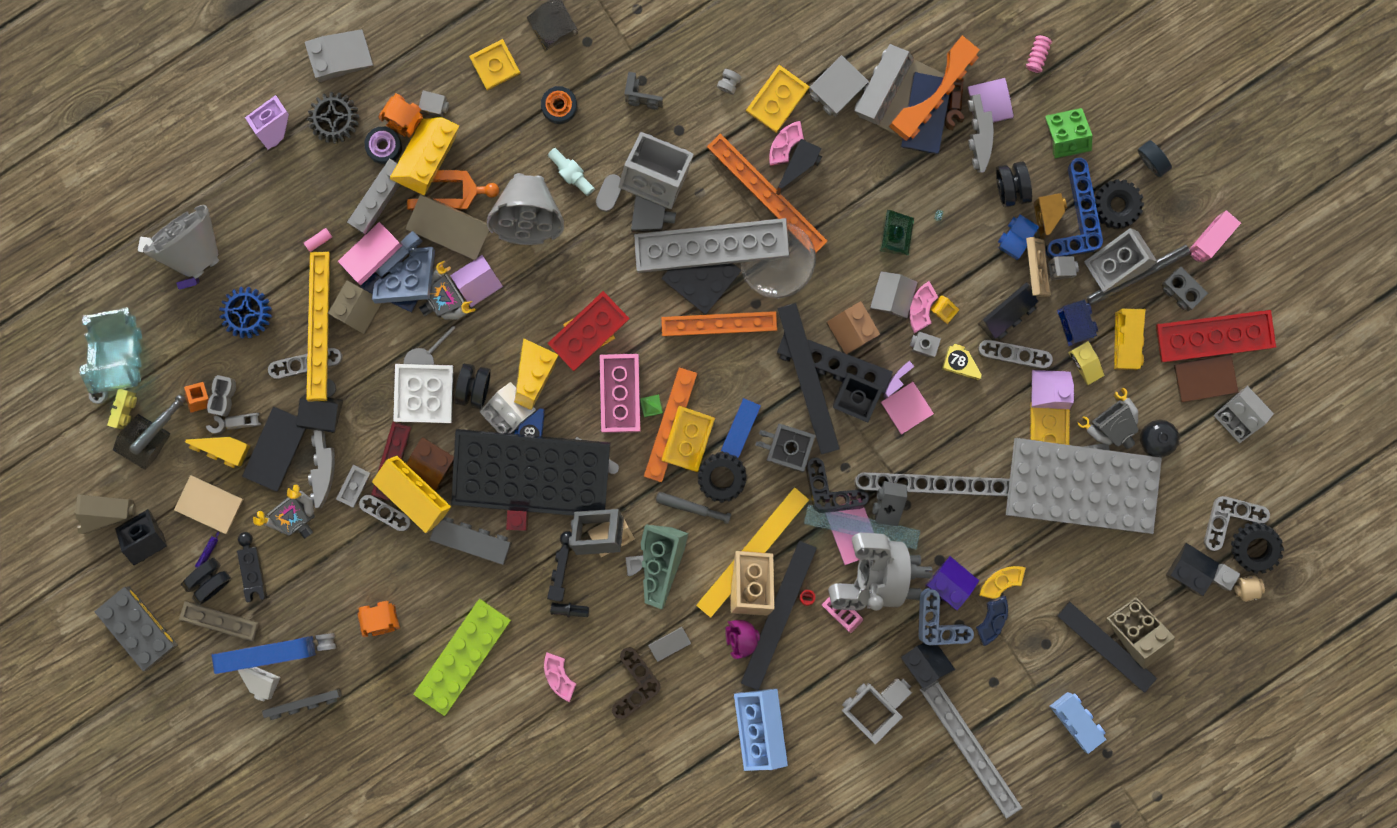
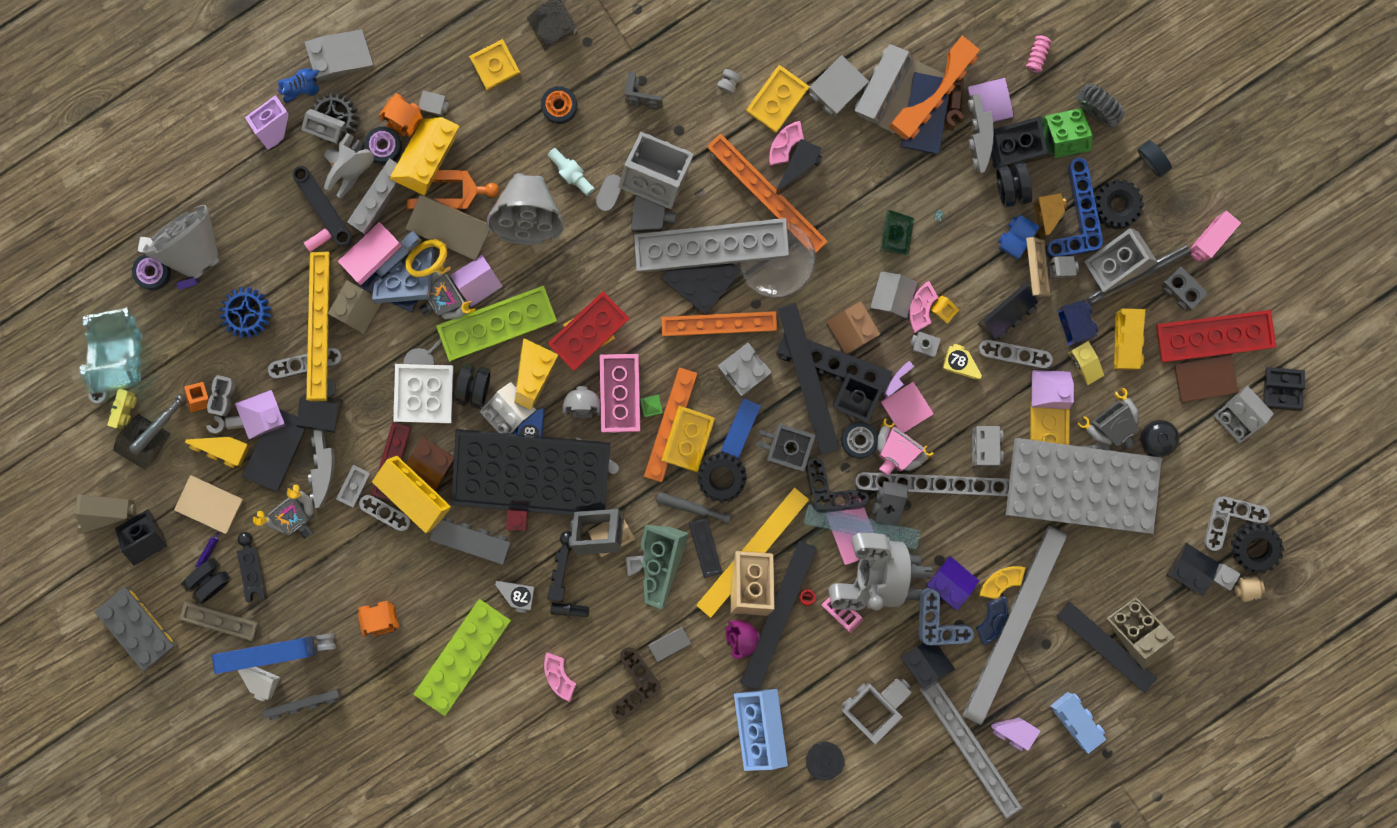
(140, 273): none -> wheel
(260, 414): none -> lavender slope
(301, 83): none -> blue animal
(322, 126): none -> light grey slope
(322, 206): none -> black piece
(347, 164): none -> light grey piece
(426, 244): none -> yellow piece
(496, 323): none -> lime plate
(517, 595): none -> light grey slope
(582, 403): none -> light grey cylinder
(705, 548): none -> black tile
(744, 370): none -> light grey piece
(824, 760): none -> black tile
(869, 434): none -> wheel
(899, 450): none -> bright pink torso
(986, 446): none -> light grey piece
(1014, 625): none -> light grey beam
(1018, 731): none -> lavender slope
(1021, 142): none -> black slope
(1100, 105): none -> dark grey gear
(1284, 388): none -> black slope

